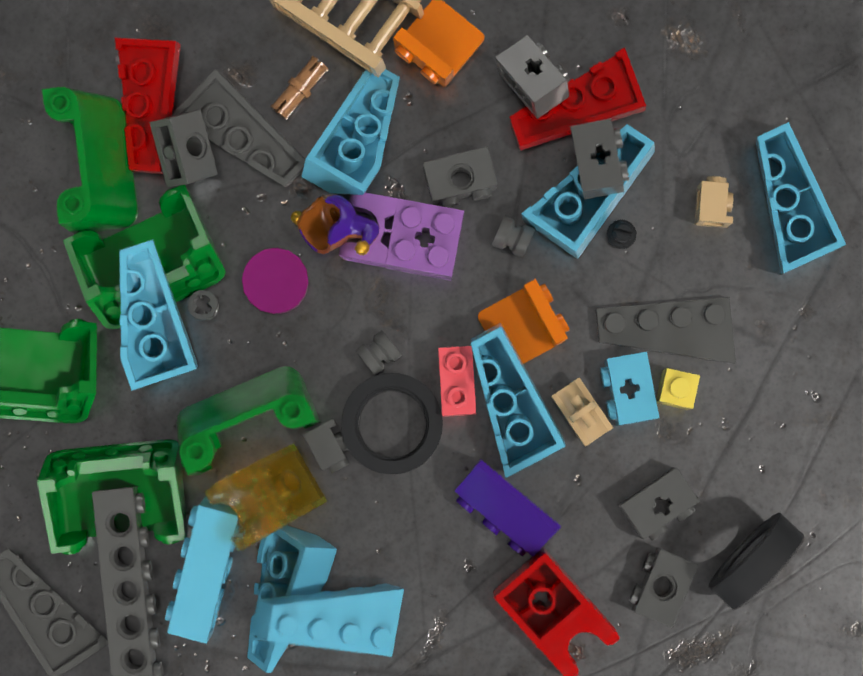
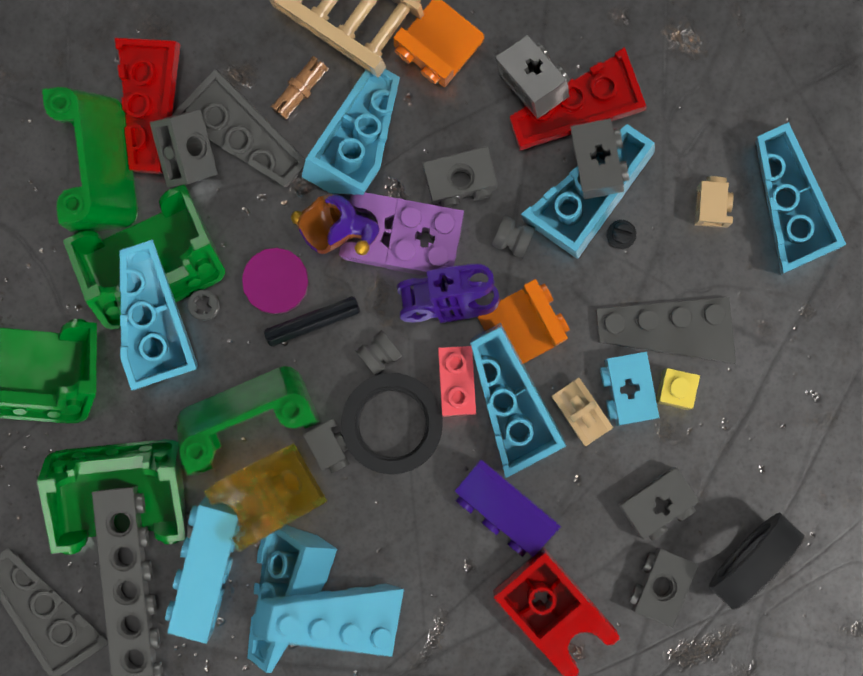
(311, 321): none -> black axle
(438, 296): none -> dark purple piece

